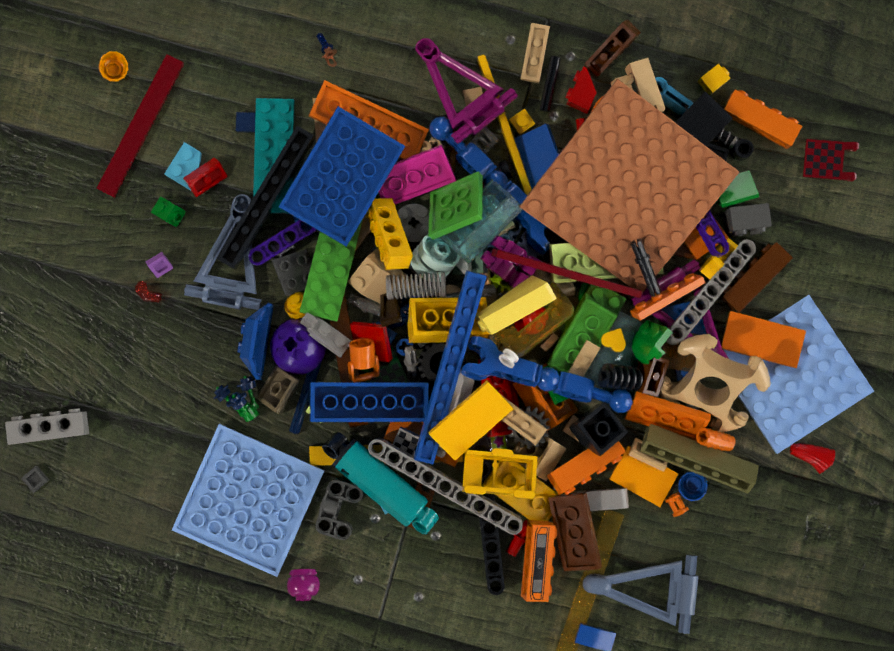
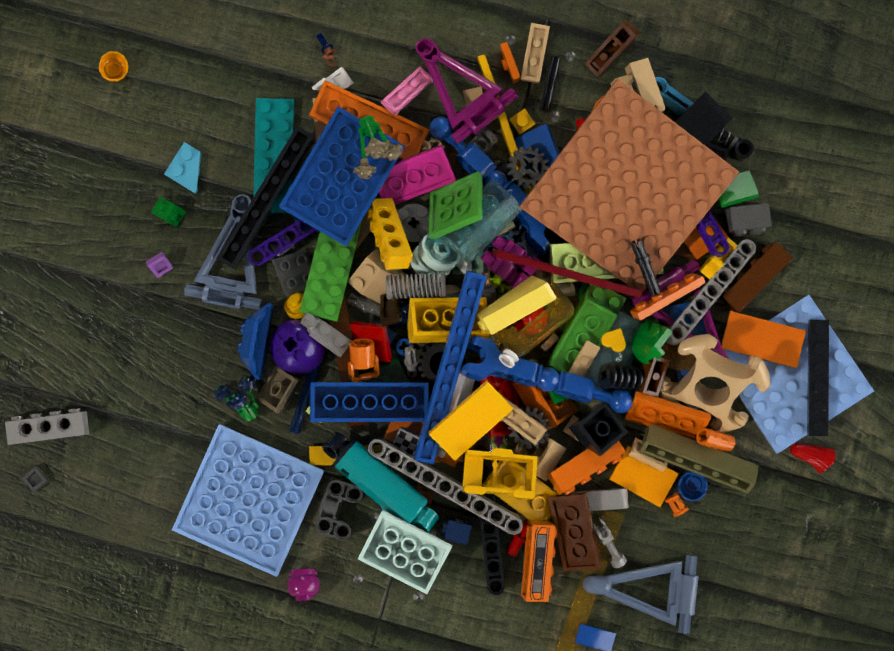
(140, 125): dark red tile -> none
(145, 294): clear red arm -> none
(205, 177): red slope -> none
(245, 122): dark blue tile -> none
(339, 78): none -> white slope
(375, 147): none -> dark tan plant
(404, 552): none -> light aqua slope
(407, 91): none -> bright pink tile
(456, 530): none -> dark blue brick
(509, 63): none -> orange plate
(522, 162): none -> dark grey gear
(583, 92): red slope -> none
(617, 558): none -> light grey bar
(714, 79): yellow brick -> none
(762, 119): orange brick -> none
(818, 378): none -> black plate
(825, 159): dark red flag -> none

